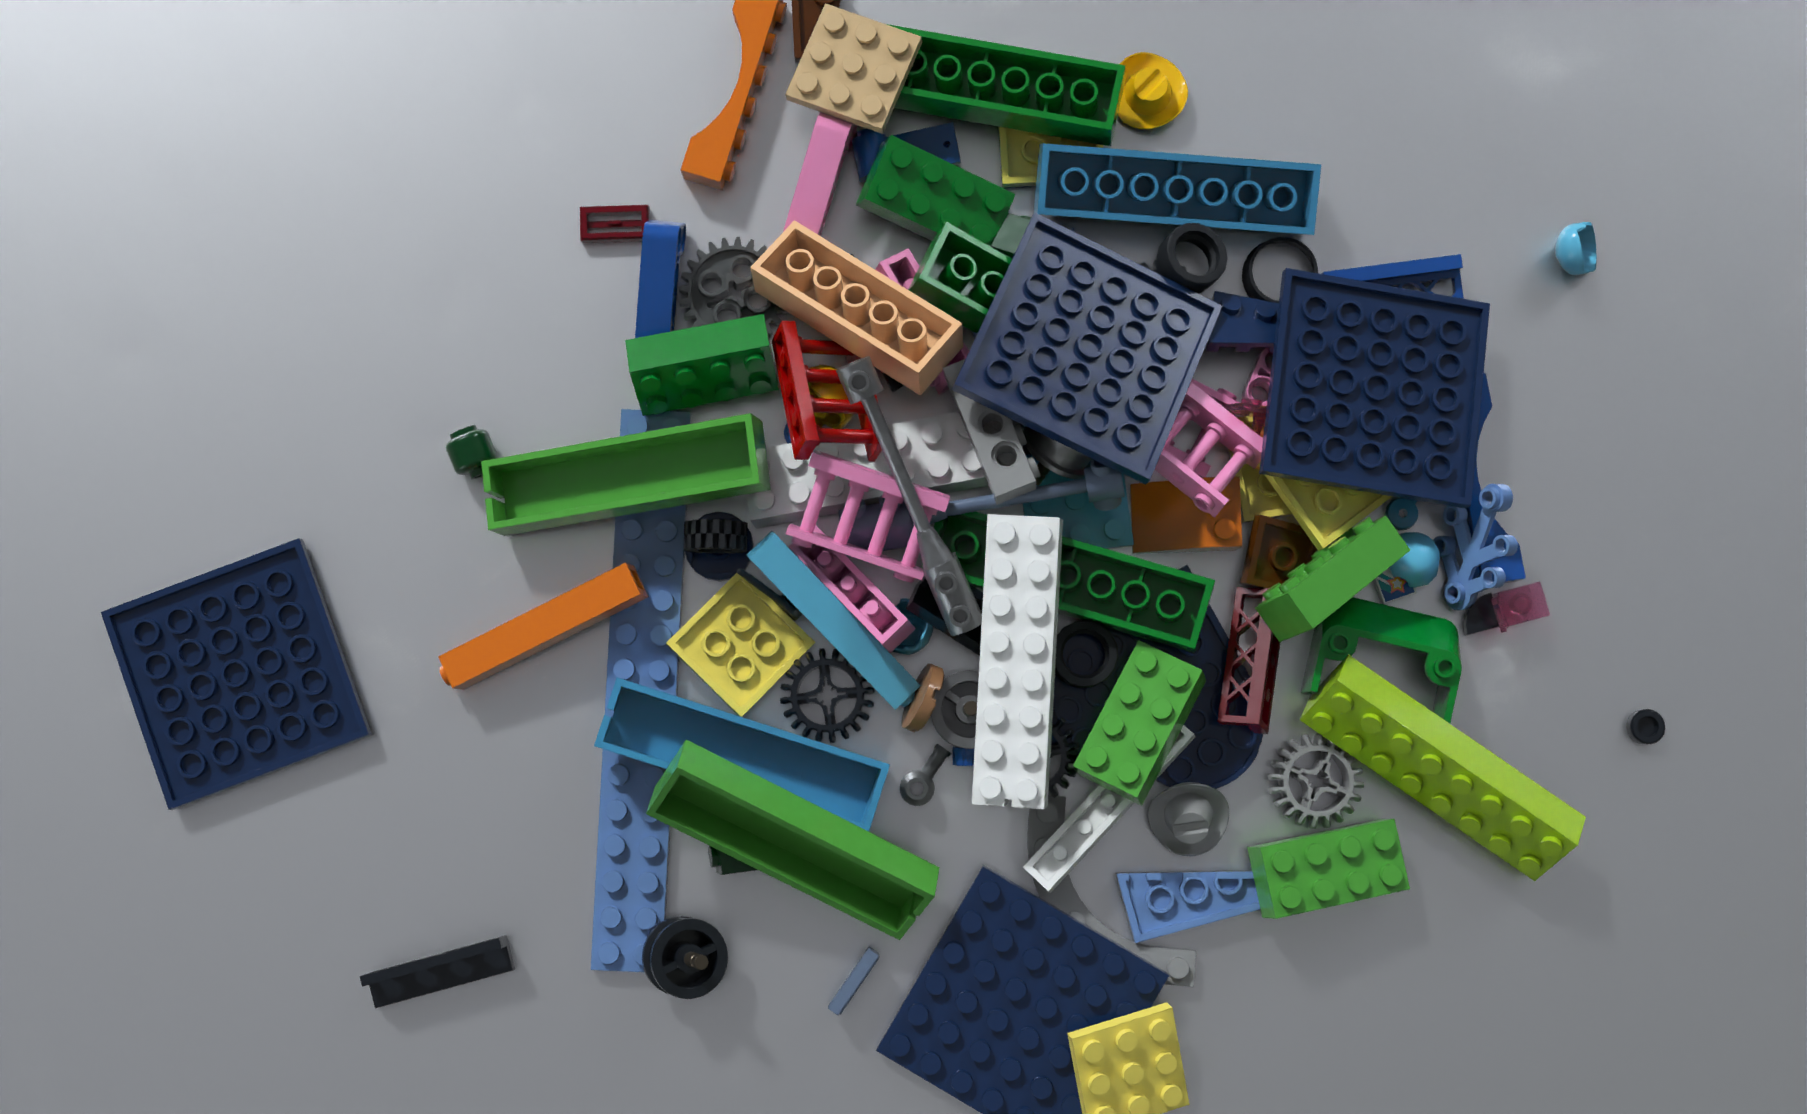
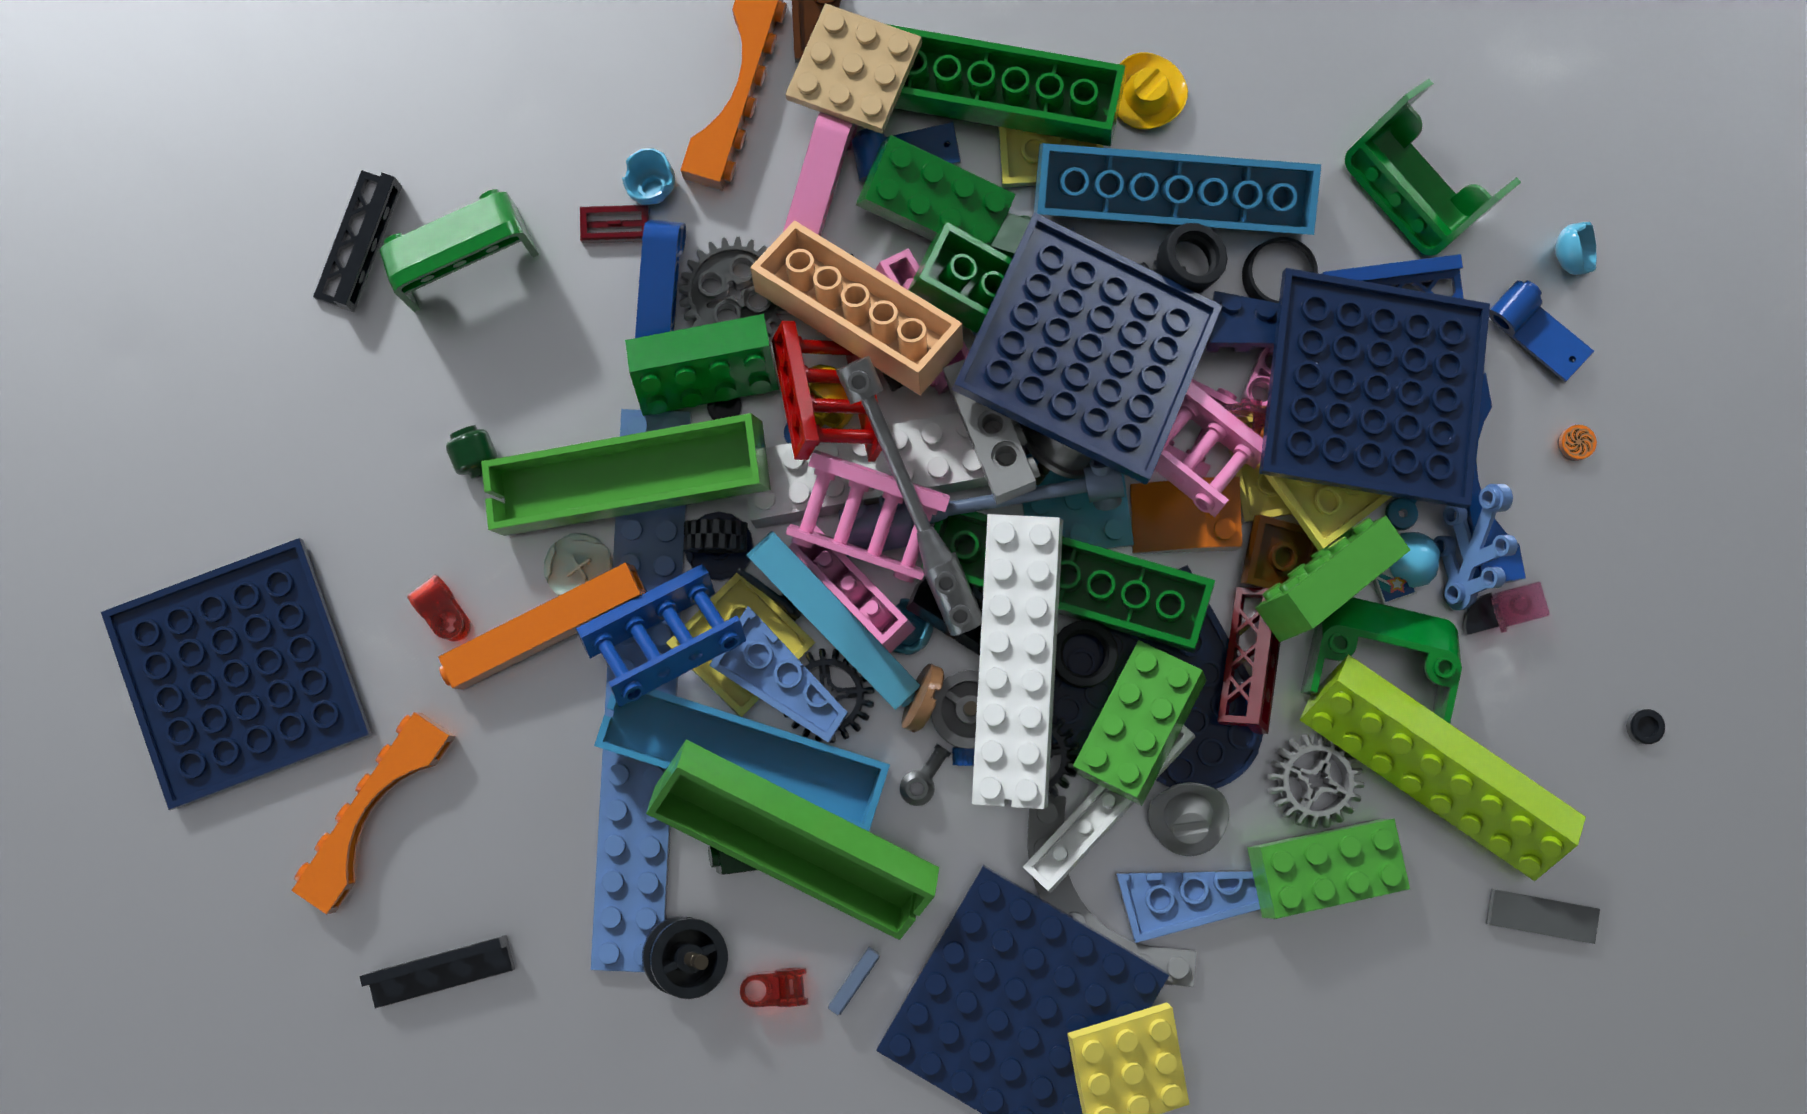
(332, 870): none -> orange arch
(365, 243): none -> black fence
(436, 605): none -> clear red piece
(453, 243): none -> green windscreen
(575, 561): none -> light aqua tile
(648, 176): none -> medium azure hair
(649, 609): none -> blue fence
(725, 408): none -> black tile
(777, 988): none -> clear red piece
(780, 679): none -> medium blue wing
(1409, 186): none -> green windscreen
(1538, 332): none -> blue door
(1543, 916): none -> dark grey tile
(1577, 442): none -> tile

